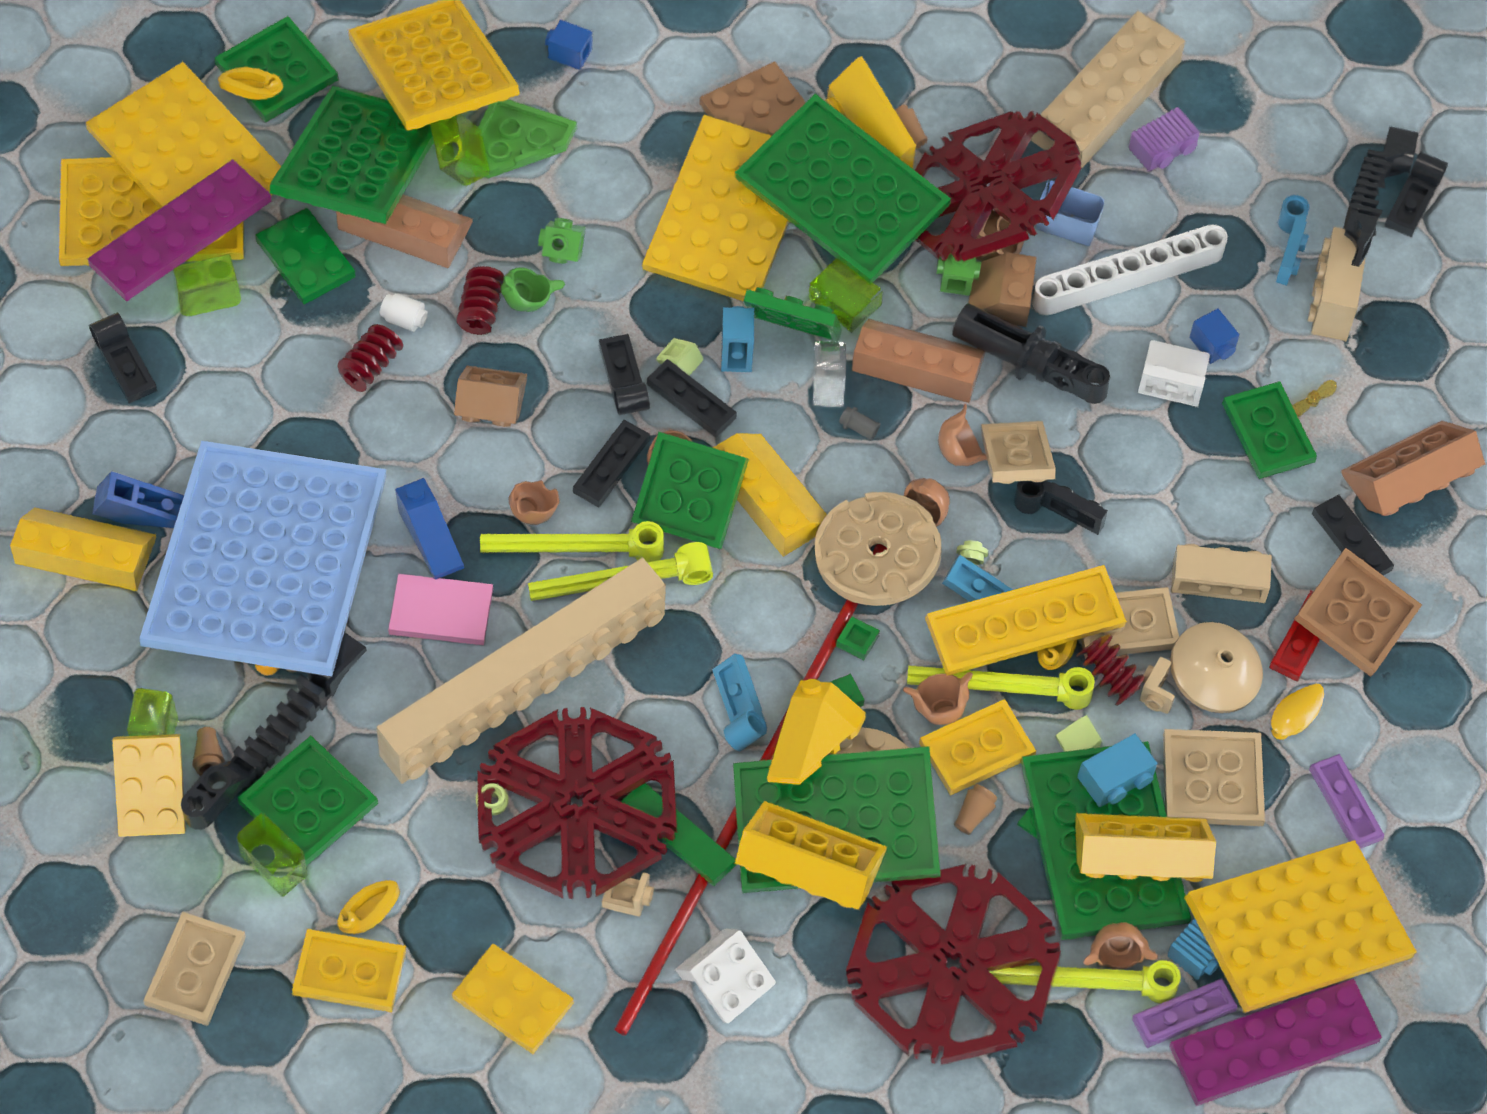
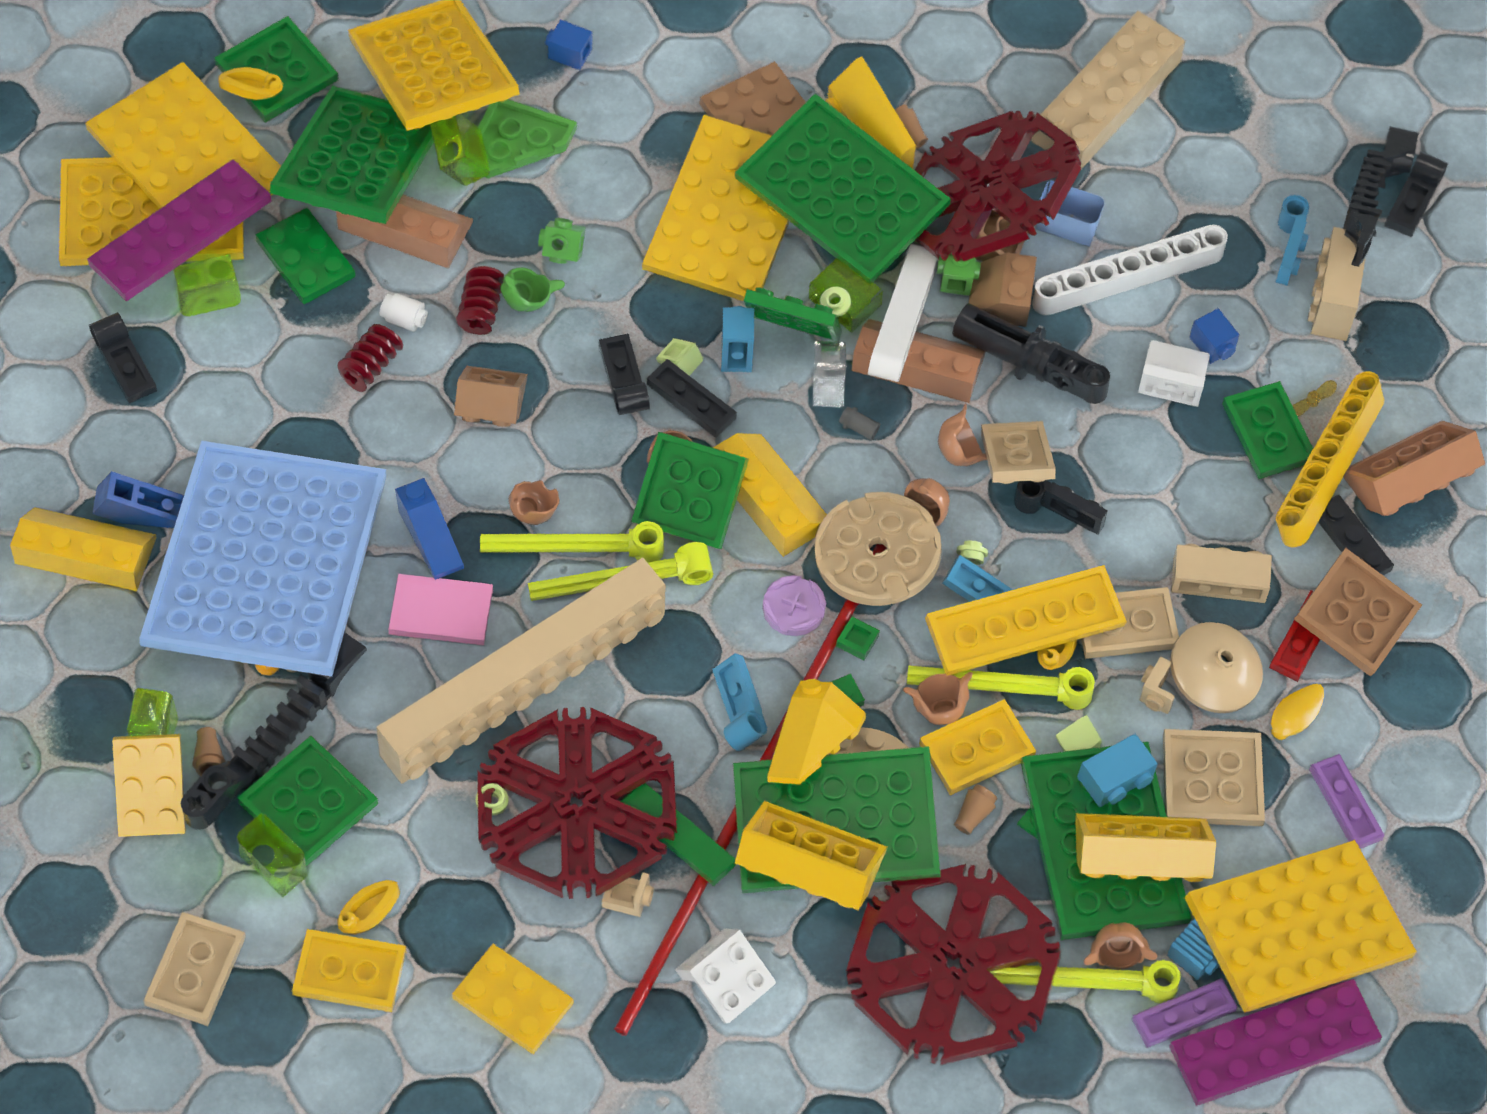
(611, 463): black plate -> none
(794, 605): none -> lavender tile
(844, 304): none -> yellowish green plate
(903, 314): none -> white beam
(1112, 668): dark red piece -> none
(1164, 140): medium lavender brick -> none
(1330, 459): none -> yellow beam

